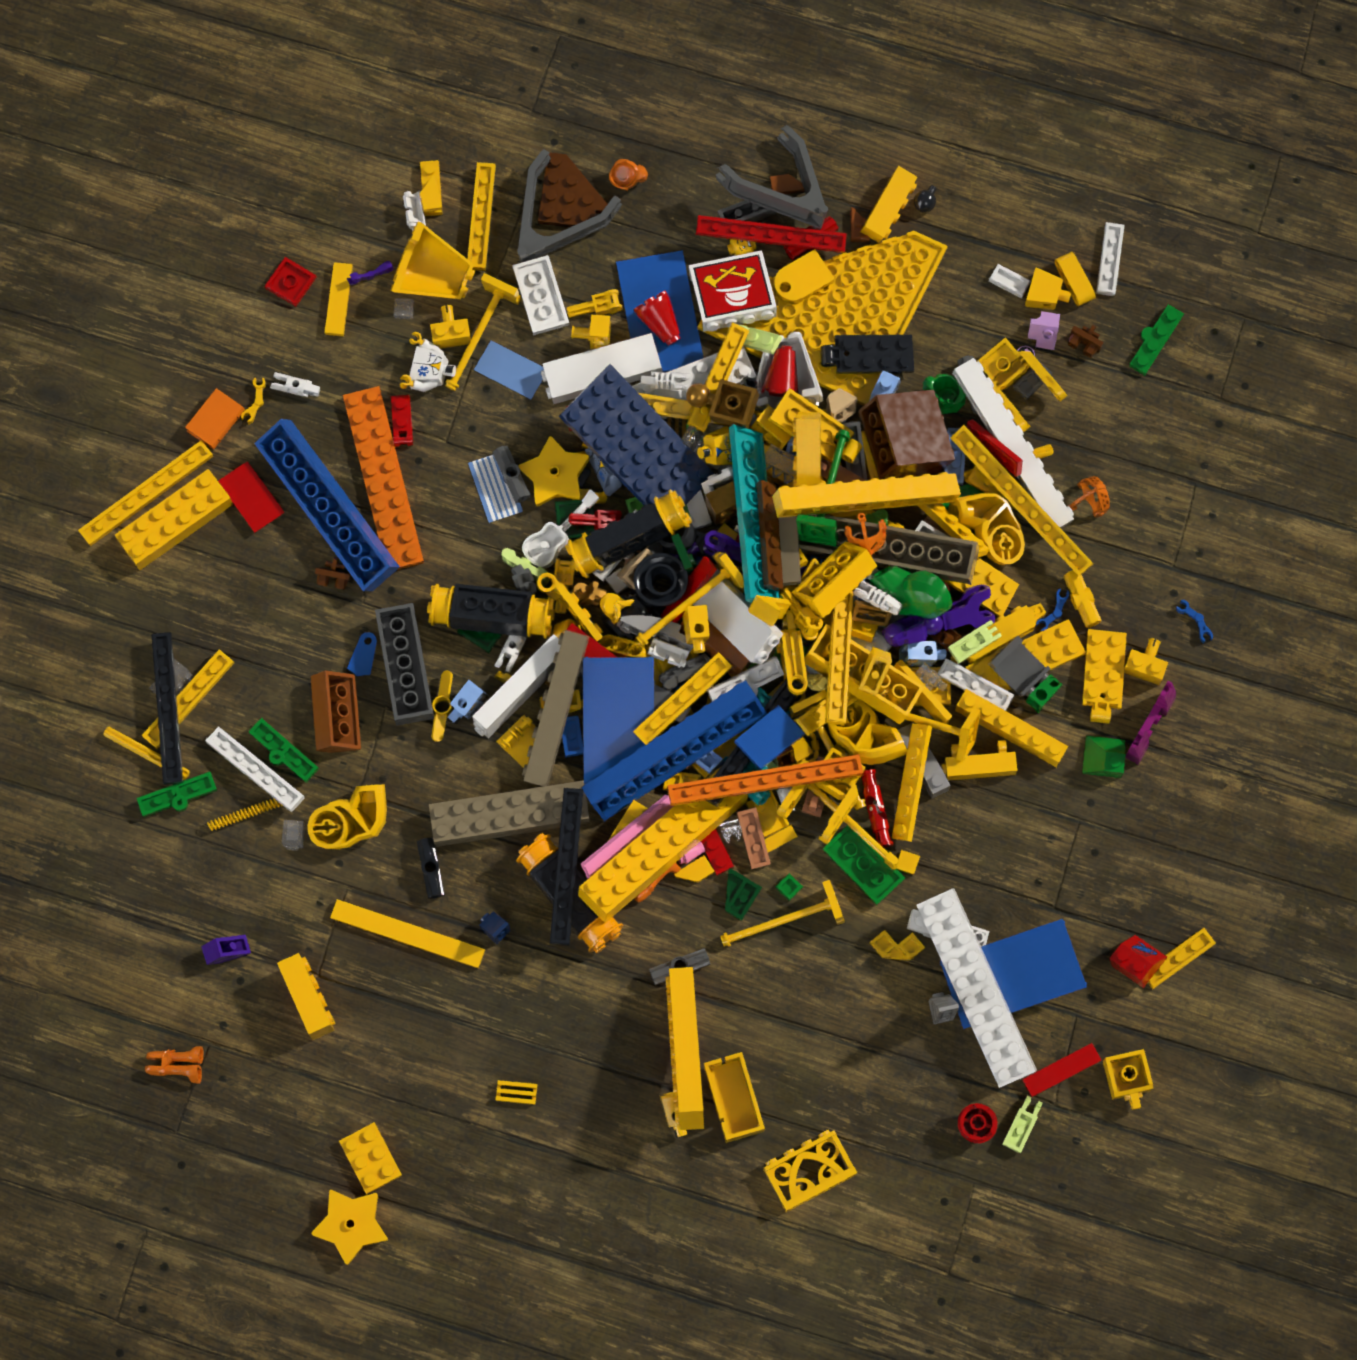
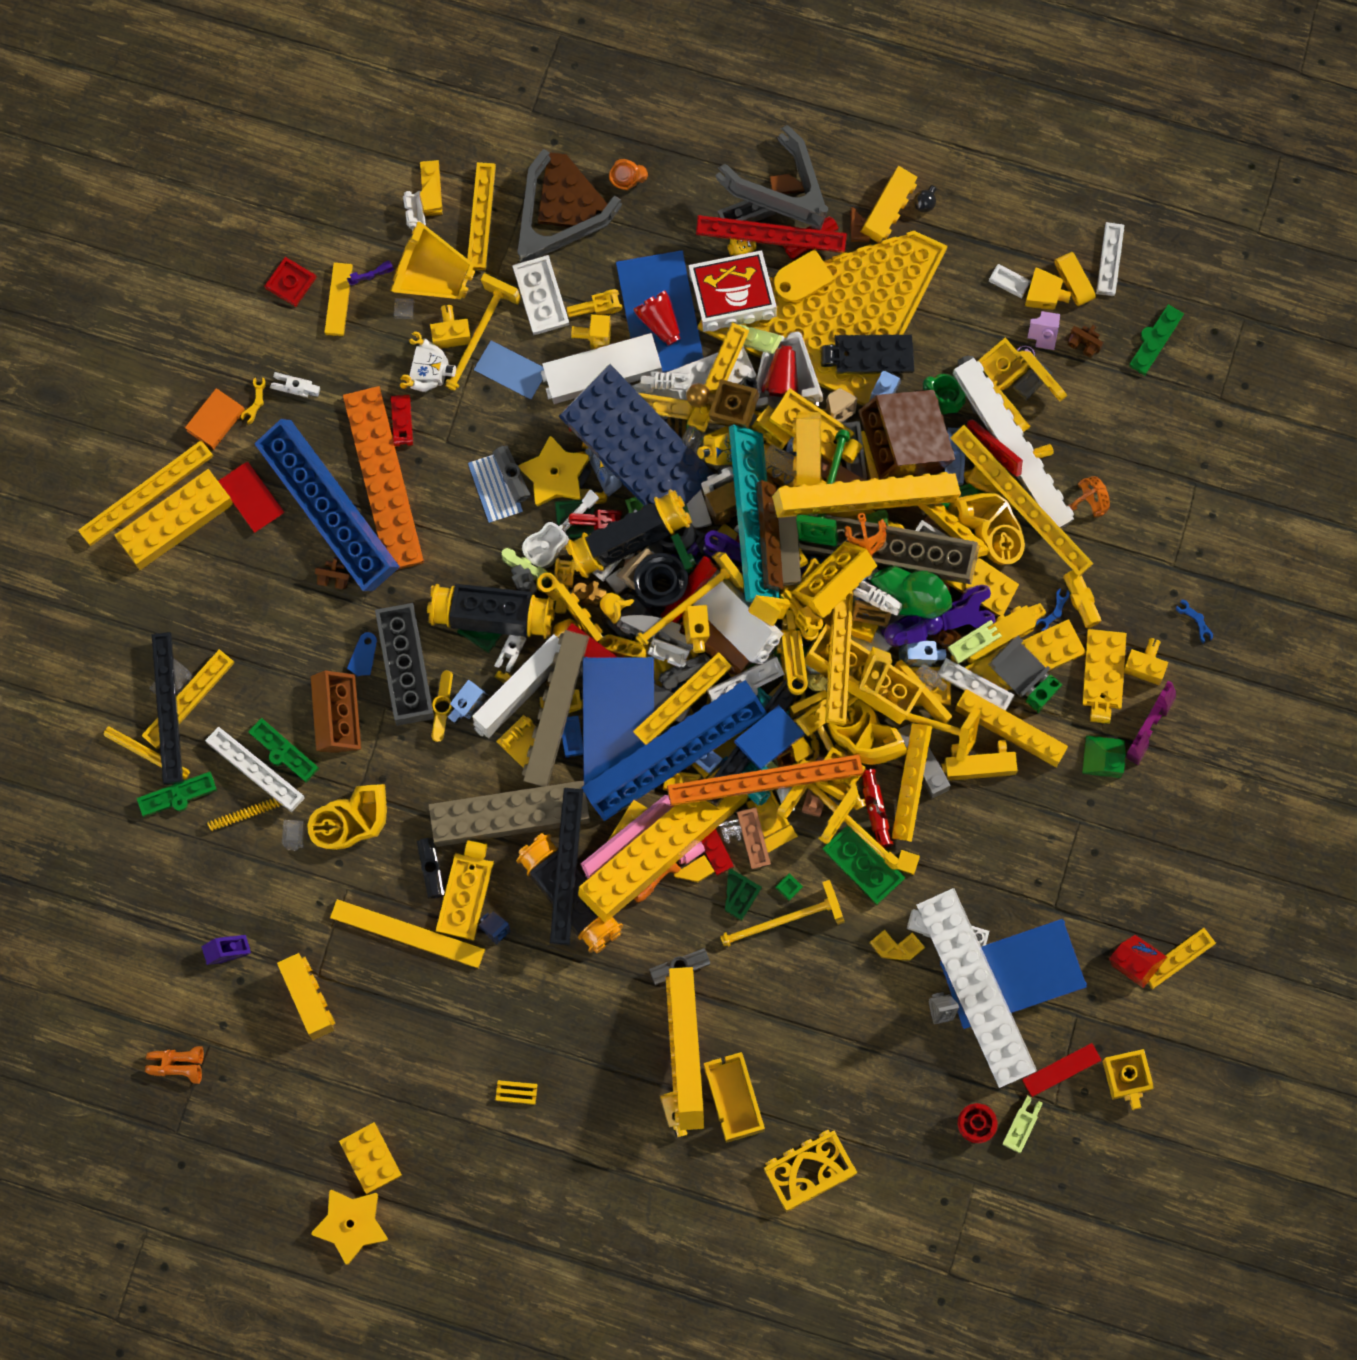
(465, 892): none -> yellow hinge

